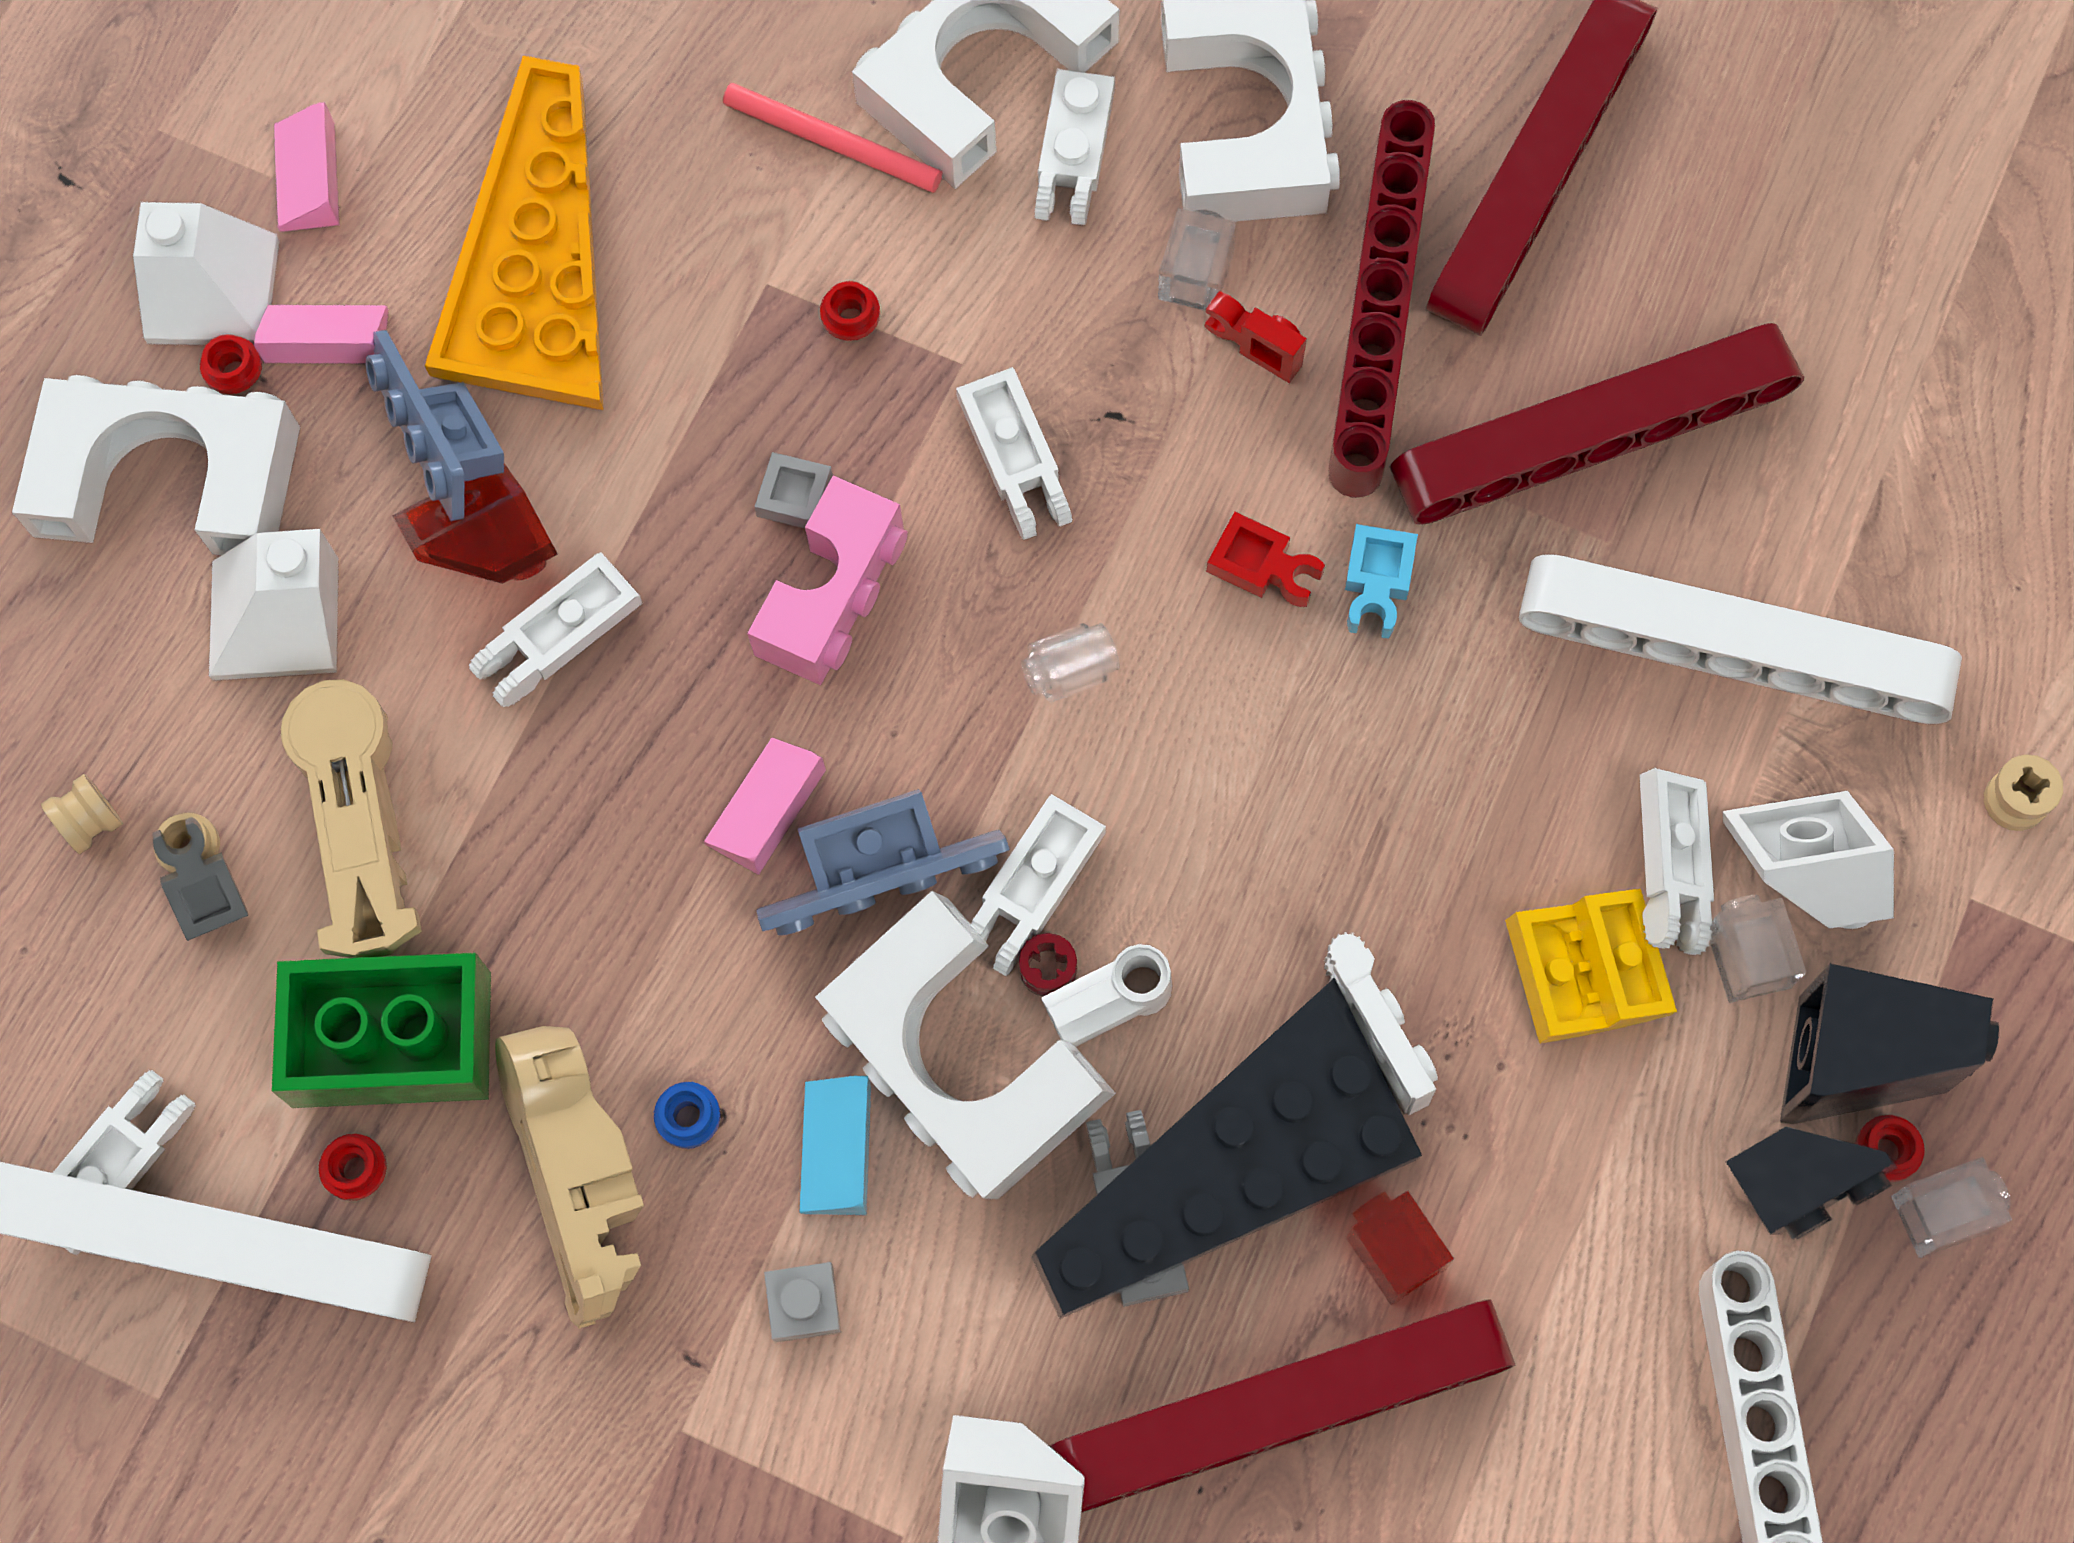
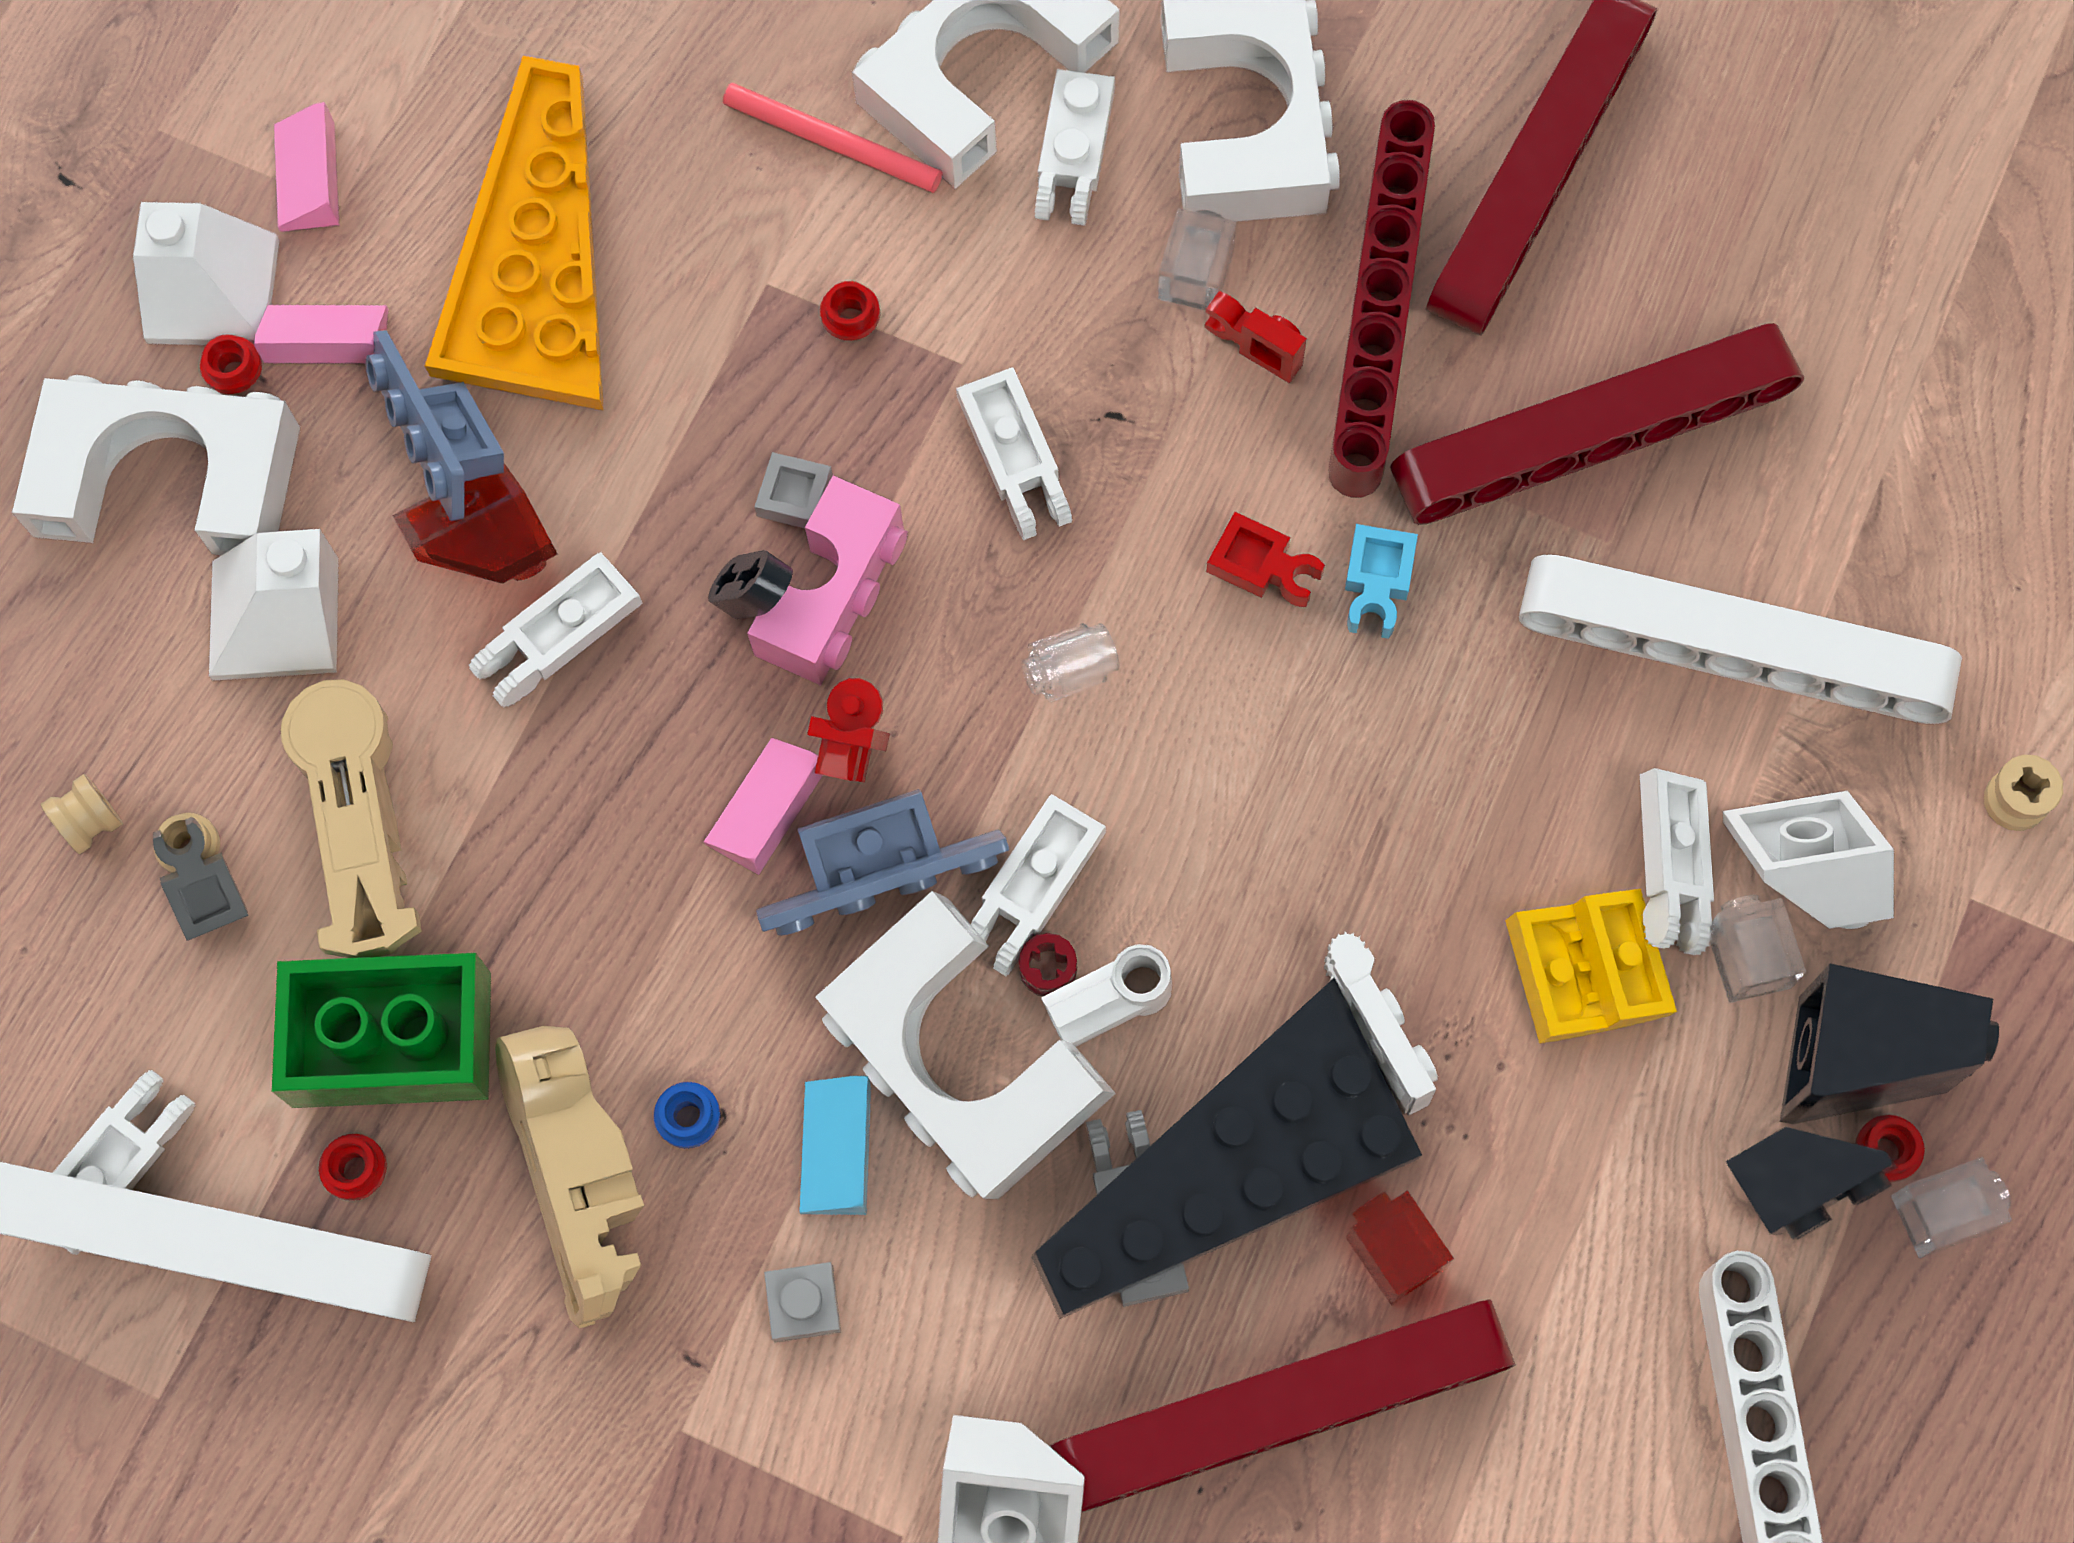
(750, 584): none -> black beam
(848, 735): none -> red hips

